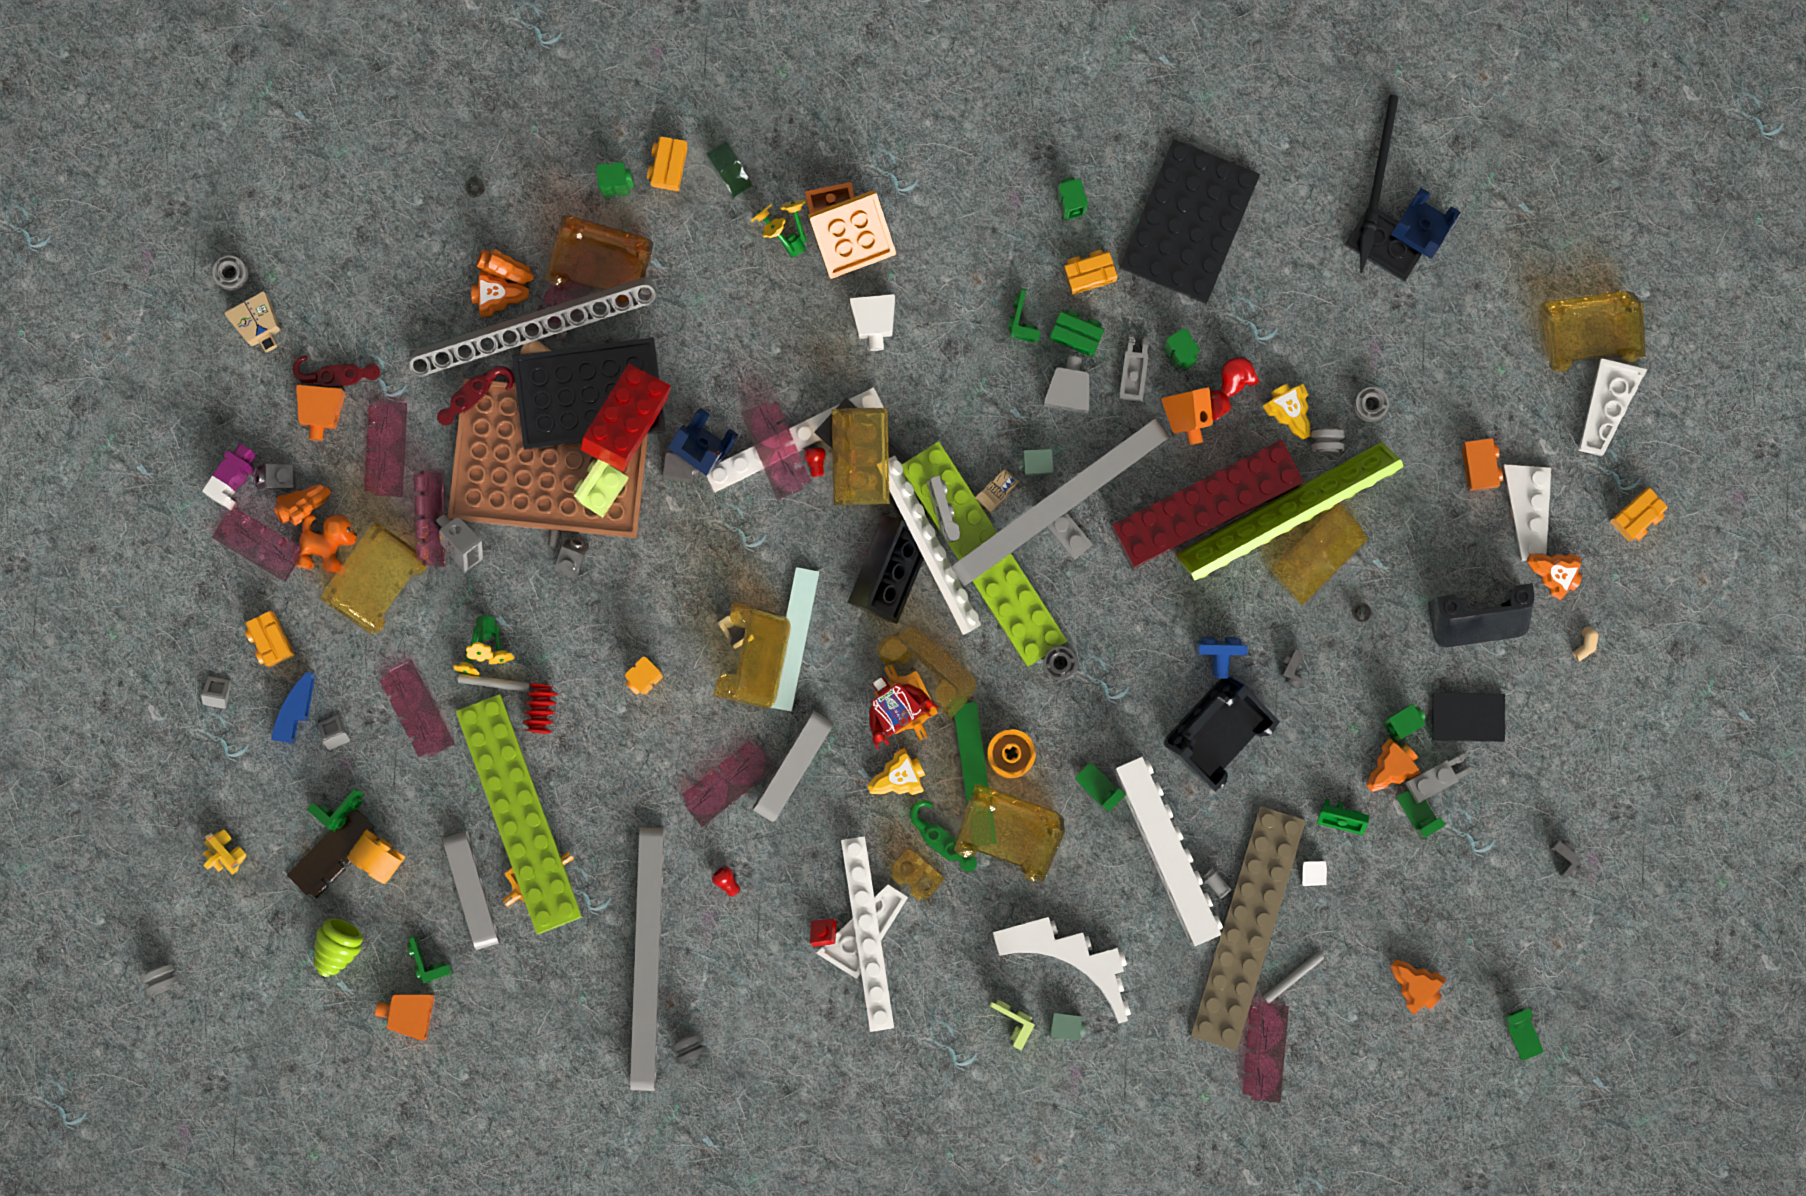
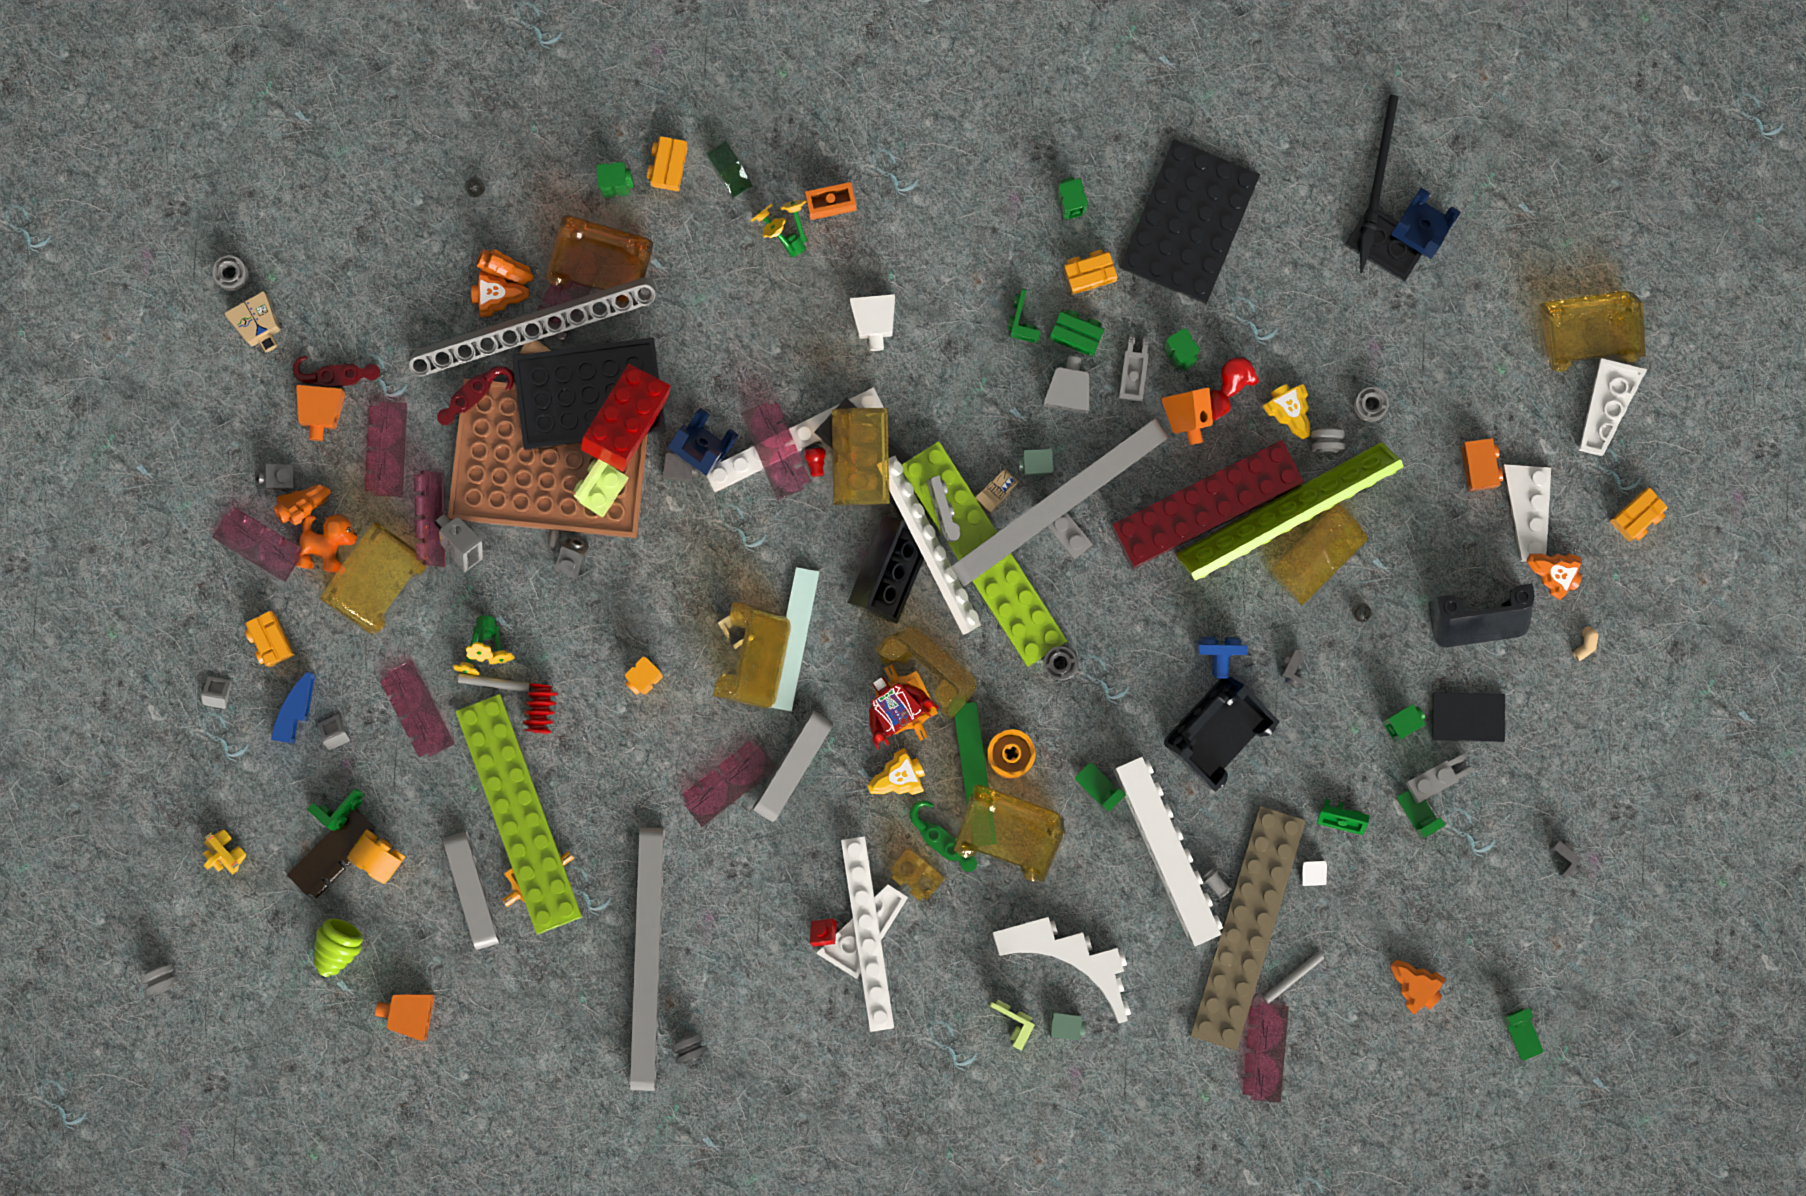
(230, 475): magenta hips -> none
(437, 970): green bracket -> none
(724, 879): red piece -> none
(852, 234): plate -> none
(1393, 766): orange rock -> none

